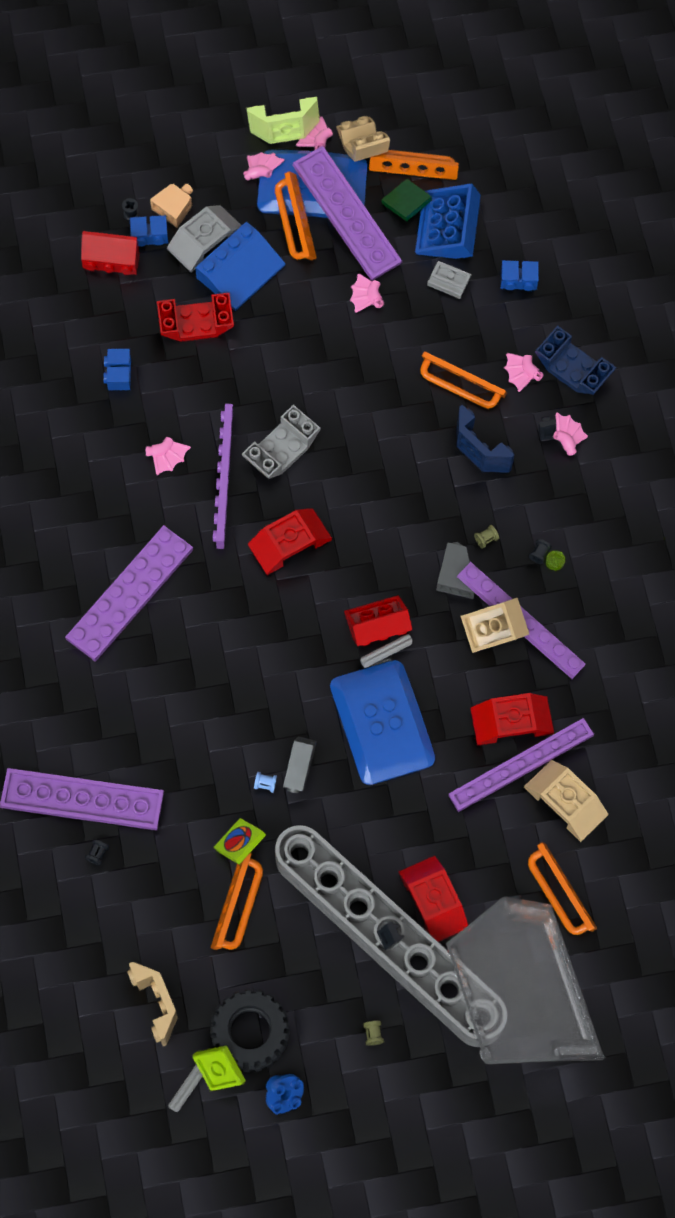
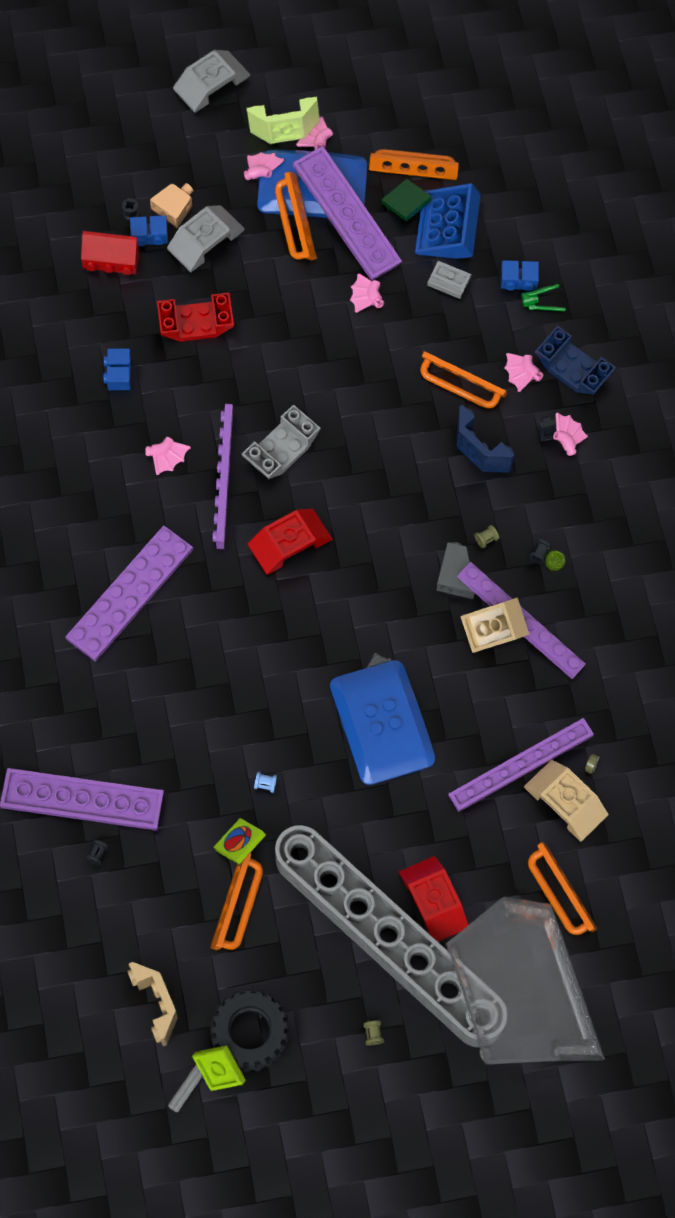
(208, 76): none -> light grey slope
(240, 265): blue slope -> none
(284, 1093): blue plate -> none
(299, 764): slope -> none
(361, 139): tan slope -> none
(378, 620): red slope -> none
(386, 650): light grey axle -> none
(389, 935): black tile -> none
(511, 717): red slope -> none
(530, 298): none -> green plant
(592, 763): none -> olive tile

